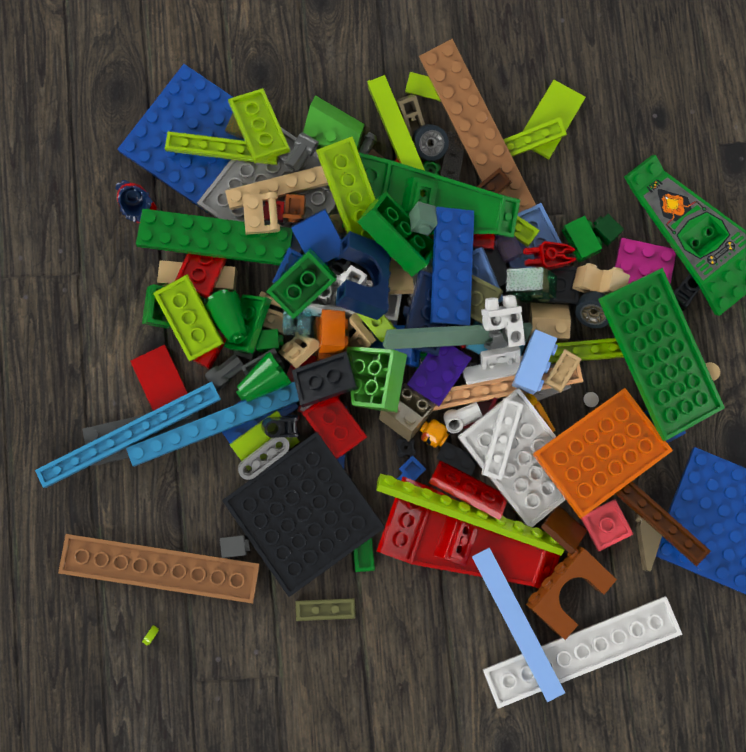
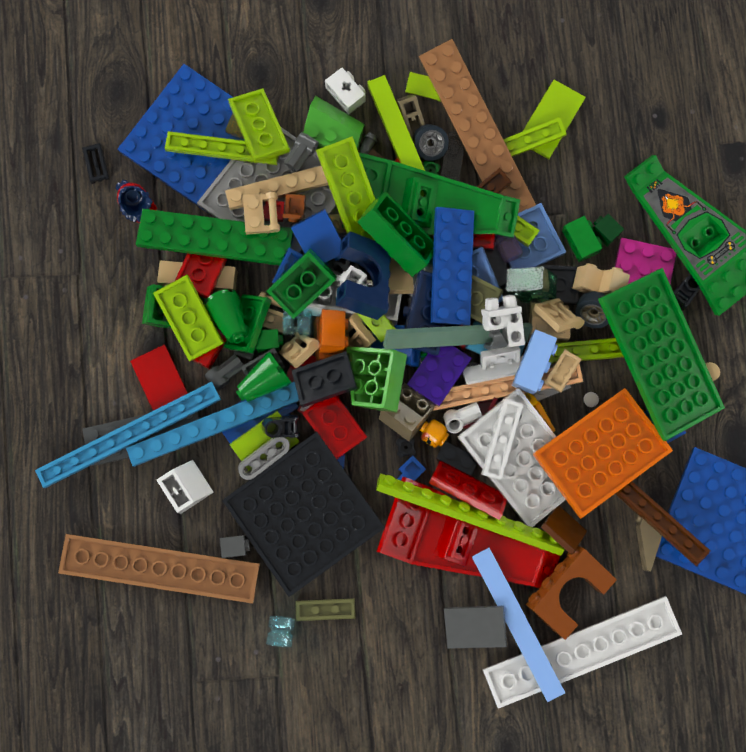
(99, 177): none -> black tile
(150, 635): lime tile -> none
(185, 486): none -> white slope
(280, 631): none -> clear light blue wheel
(347, 99): none -> white brick
(364, 557): green tile -> none
(423, 218): sand green brick -> none
(475, 627): none -> dark grey tile
(549, 255): red hinge -> none
(558, 315): none -> tan plate
(606, 525): coral plate -> none

